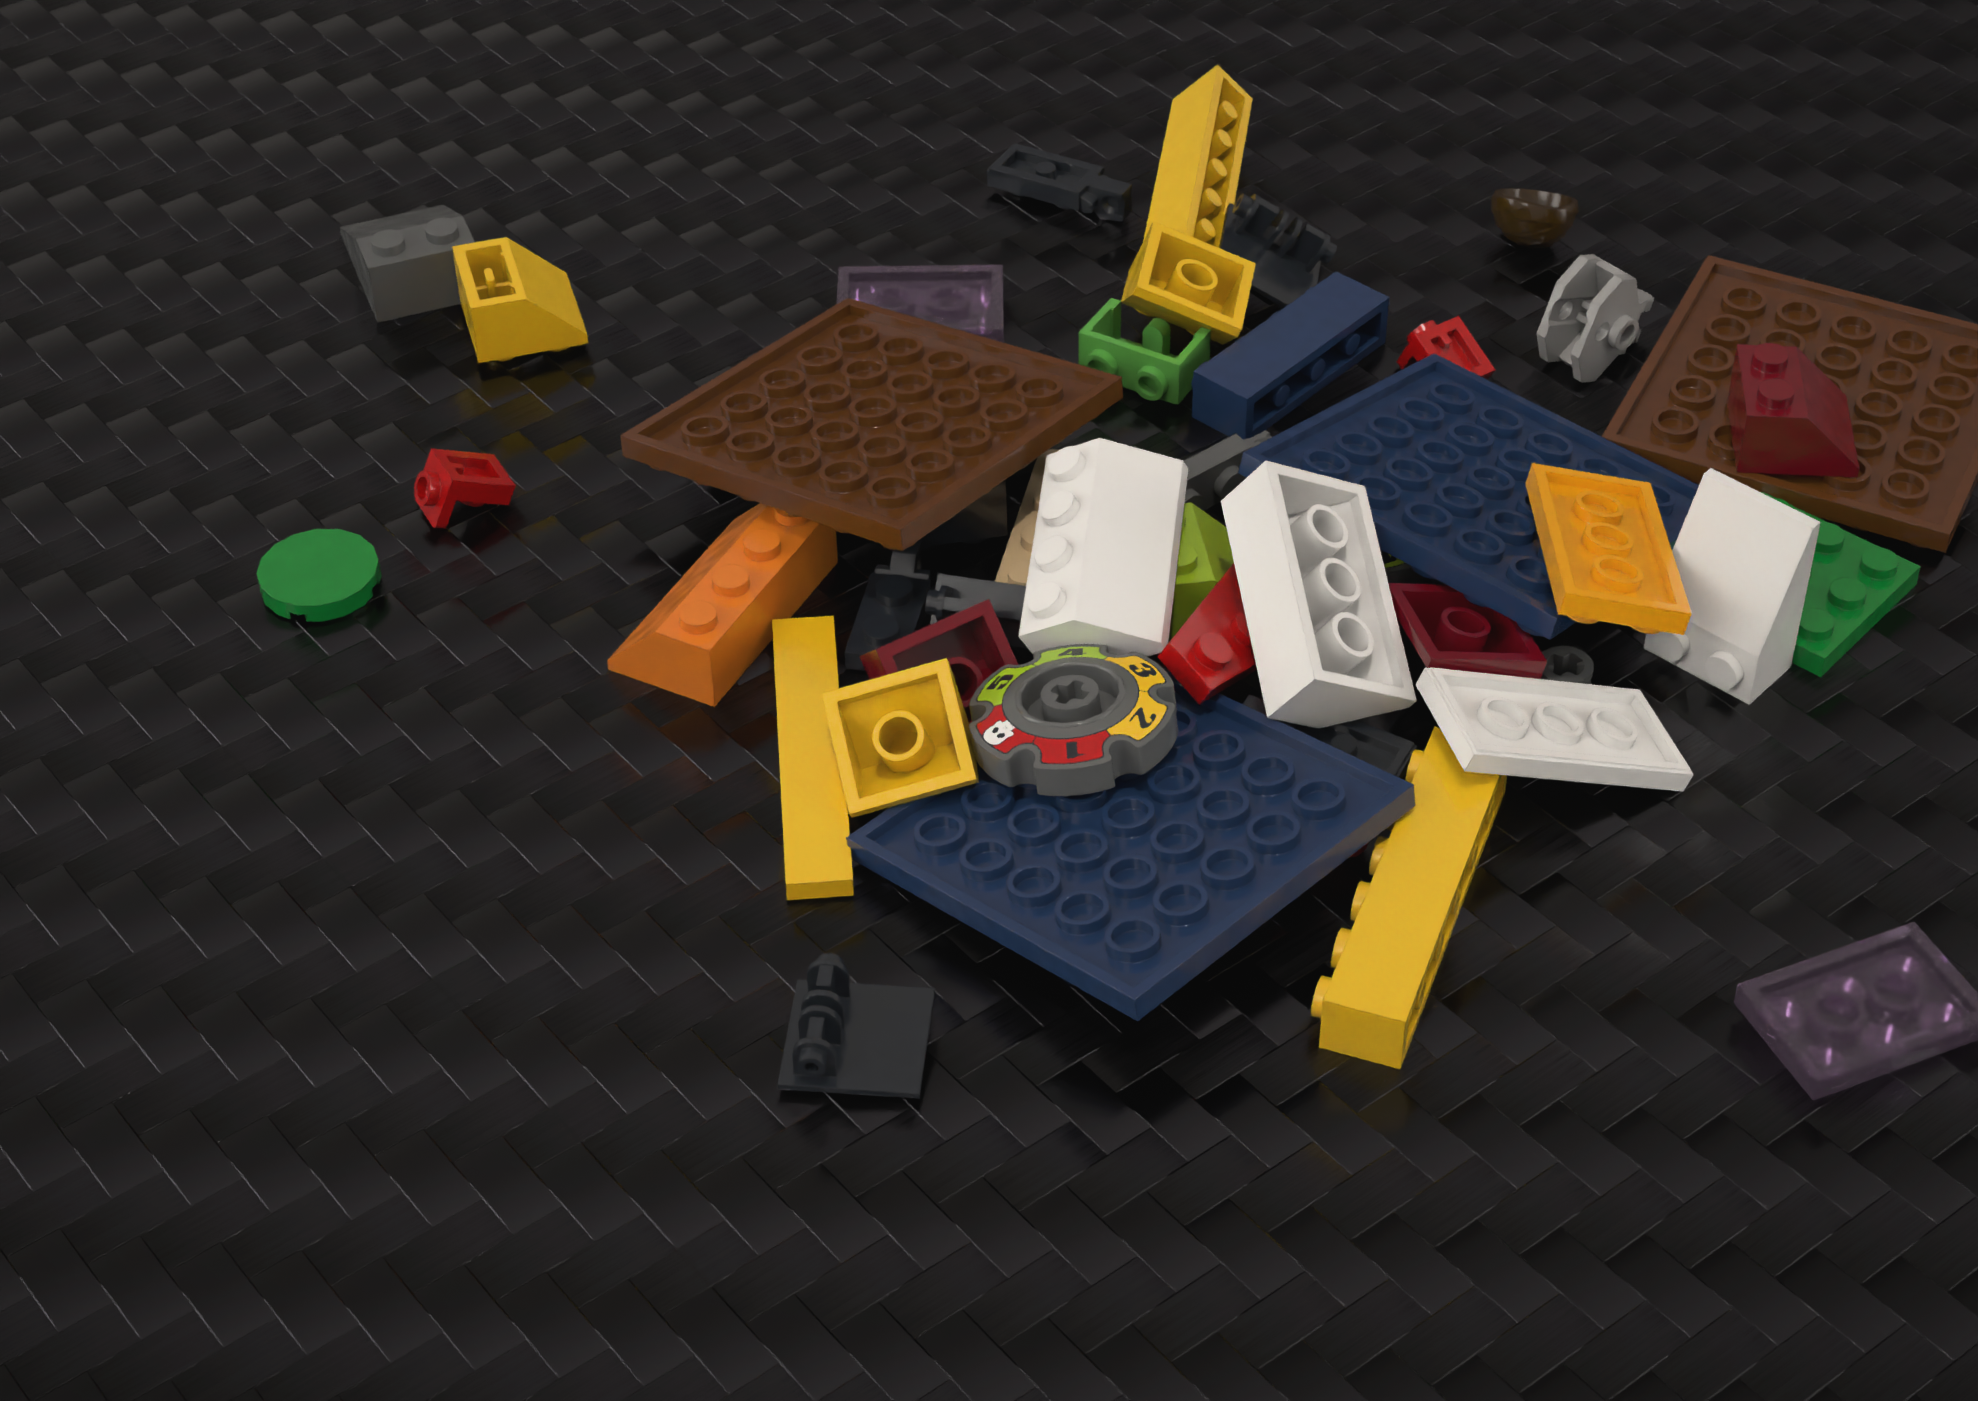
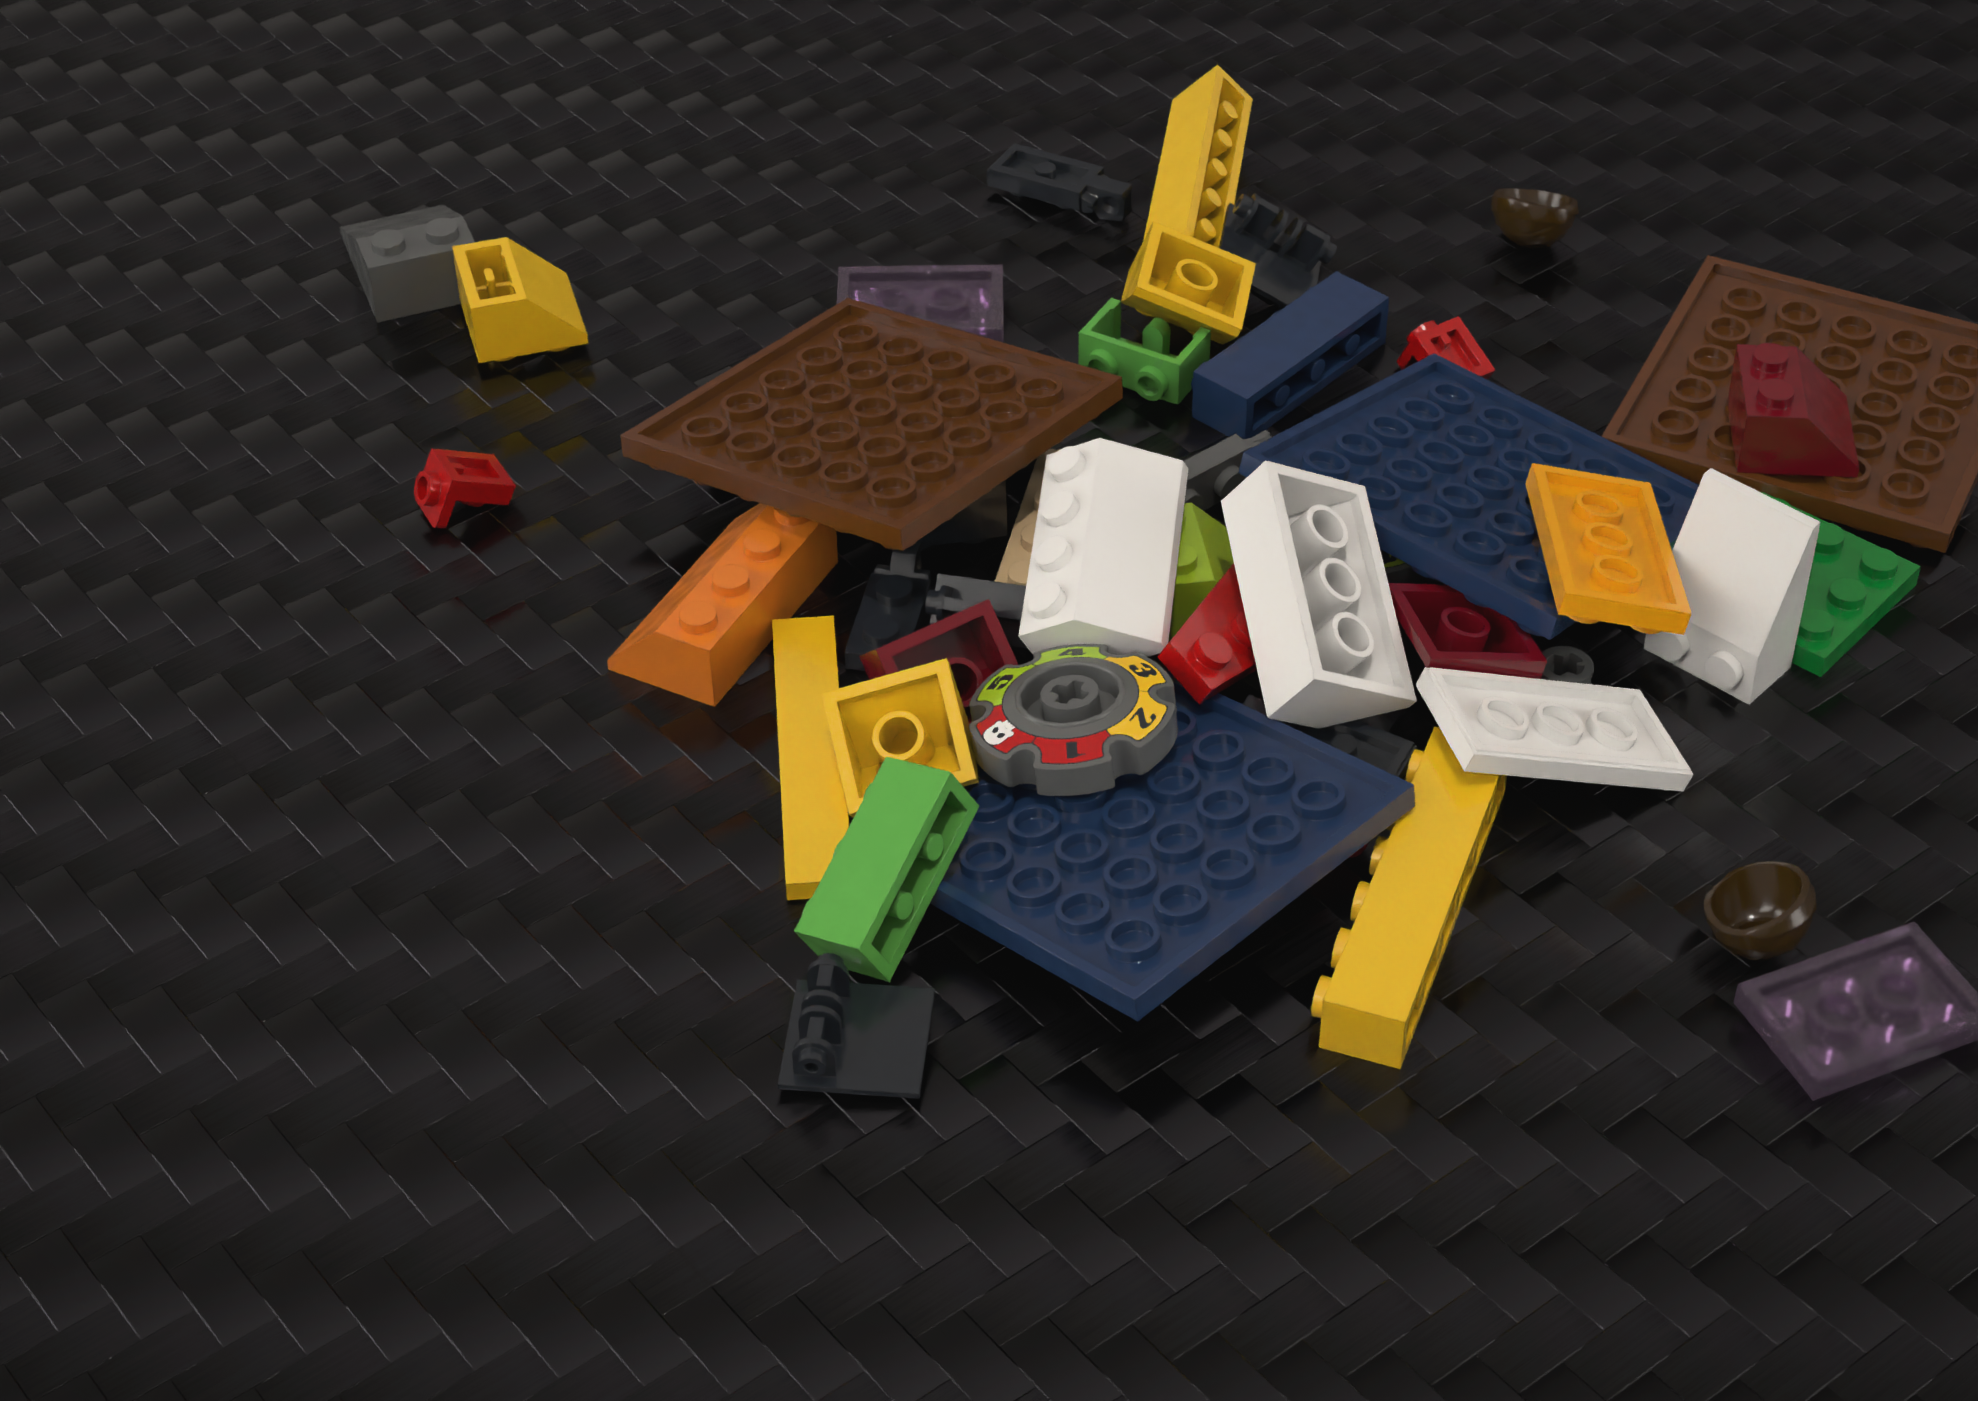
(319, 574): green tile -> none
(887, 867): none -> bright green brick
(1591, 317): light grey hinge -> none
(1761, 909): none -> dark brown piece

